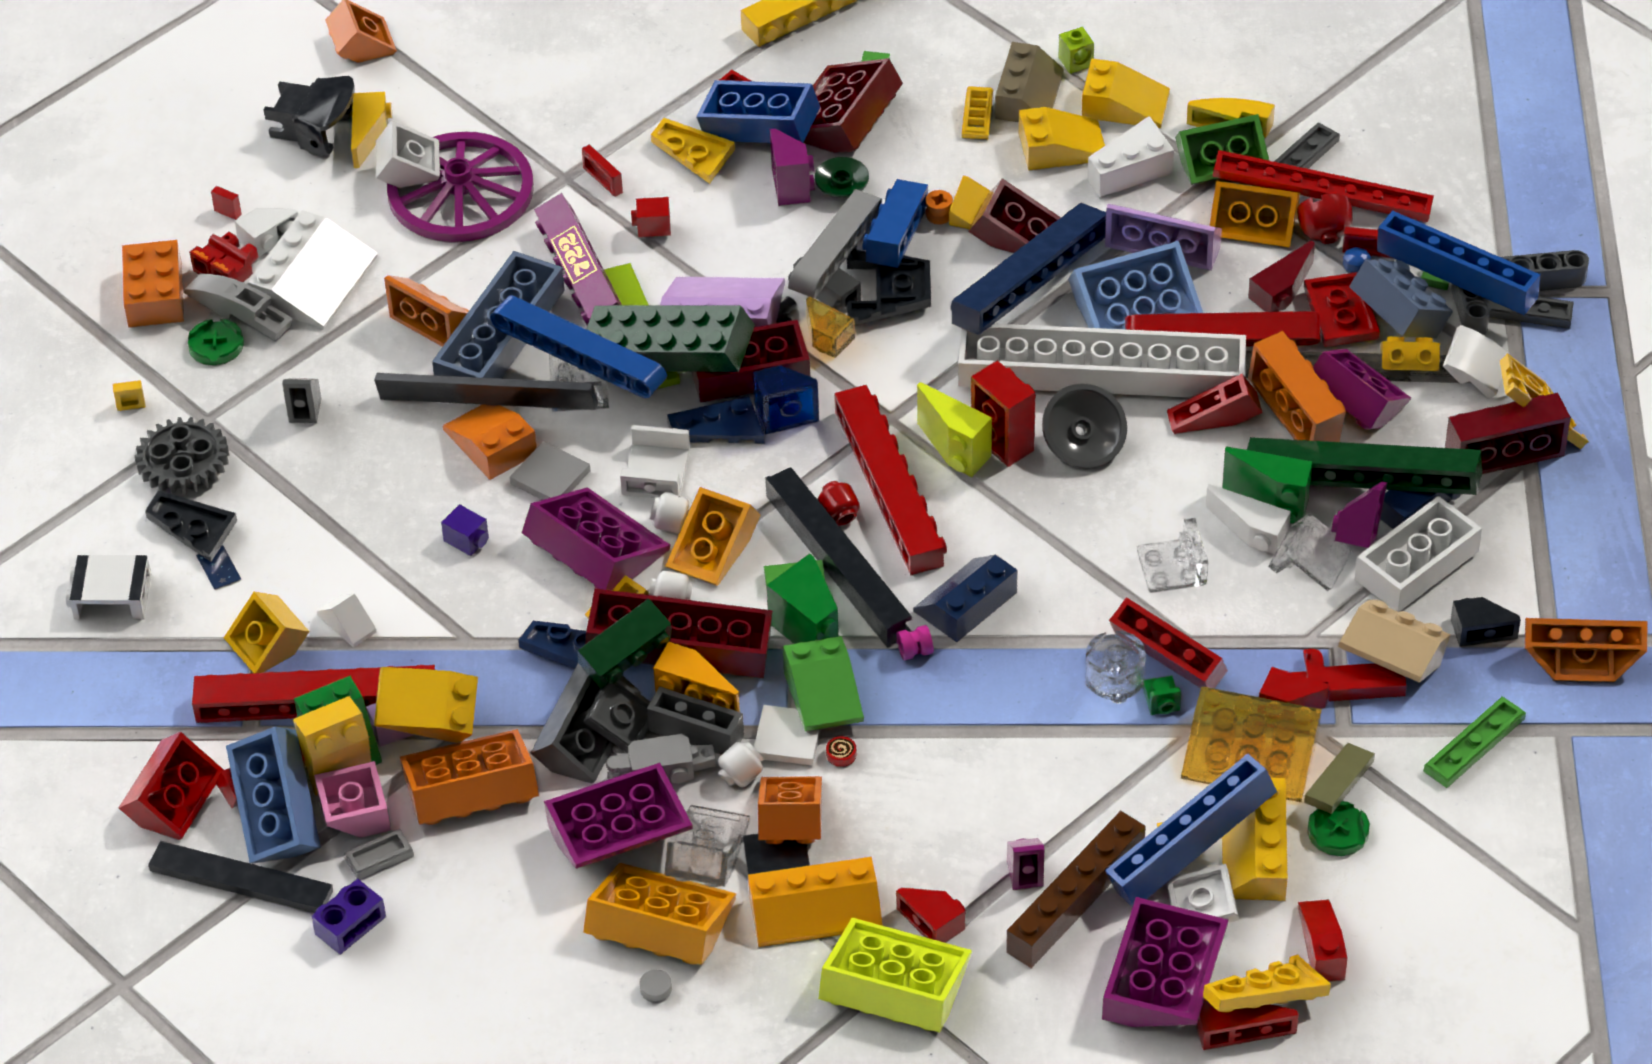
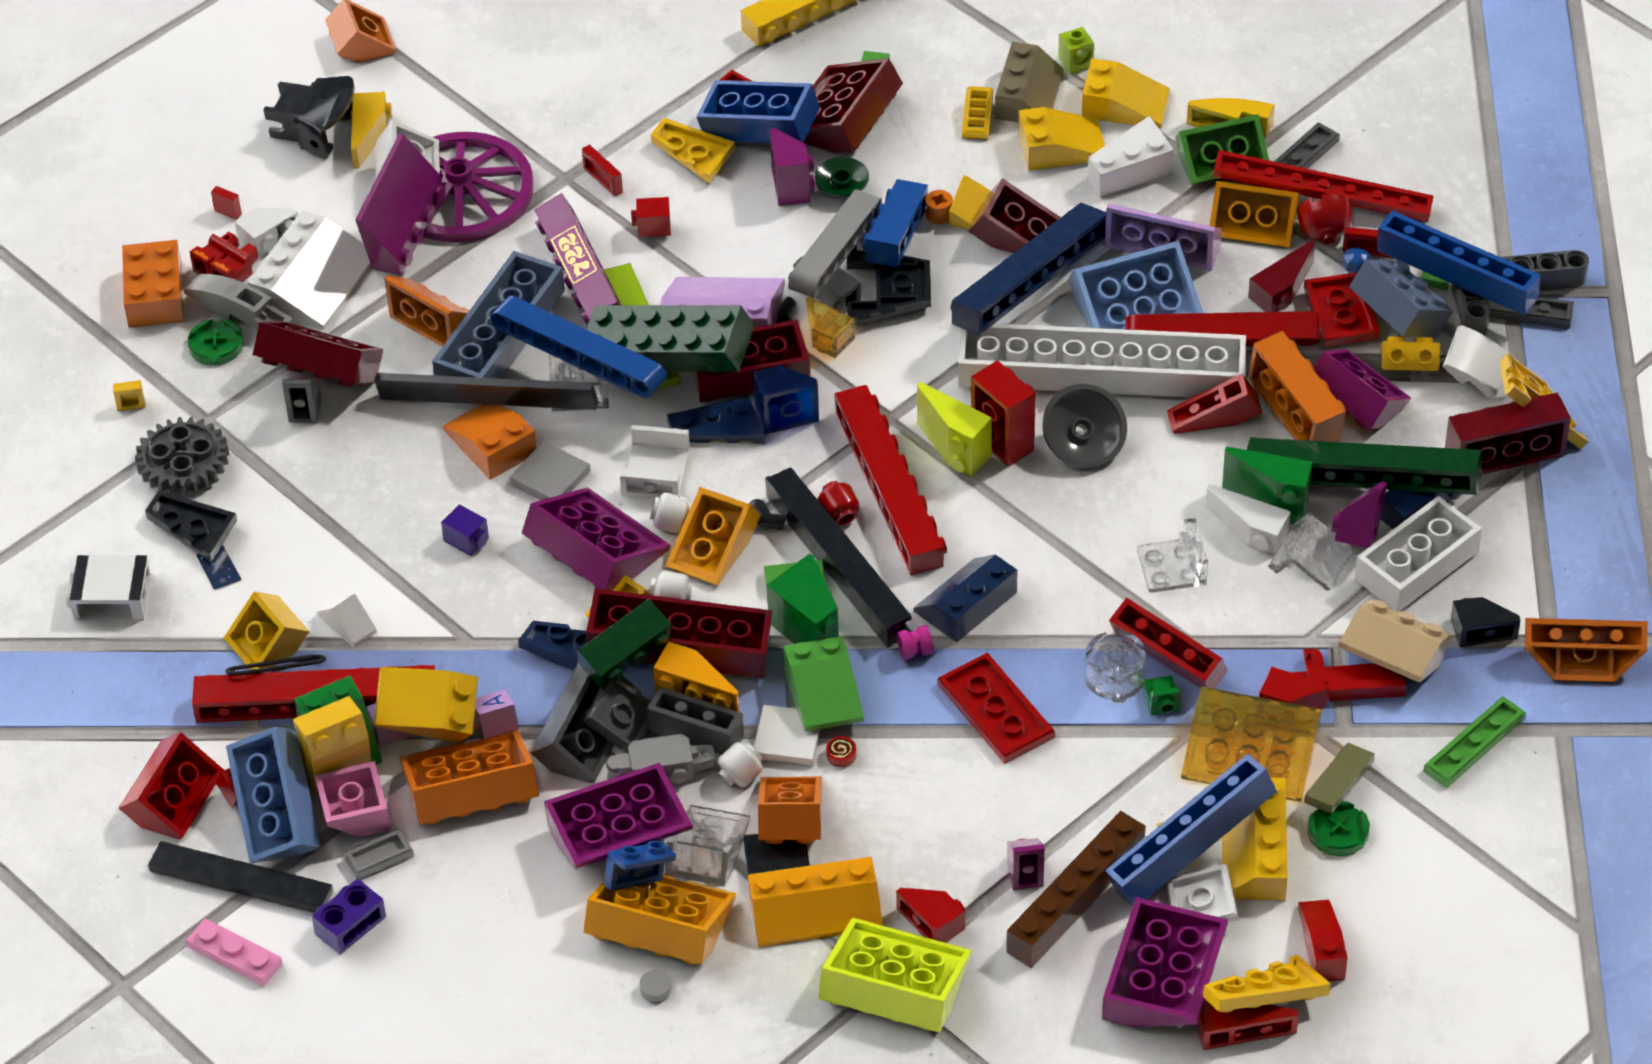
(231, 670): none -> black piece
(234, 952): none -> bright pink plate
(317, 352): none -> dark red brick
(399, 207): none -> magenta slope
(495, 714): none -> lavender brick
(637, 865): none -> blue bracket
(767, 519): none -> black arm
(996, 707): none -> red tile

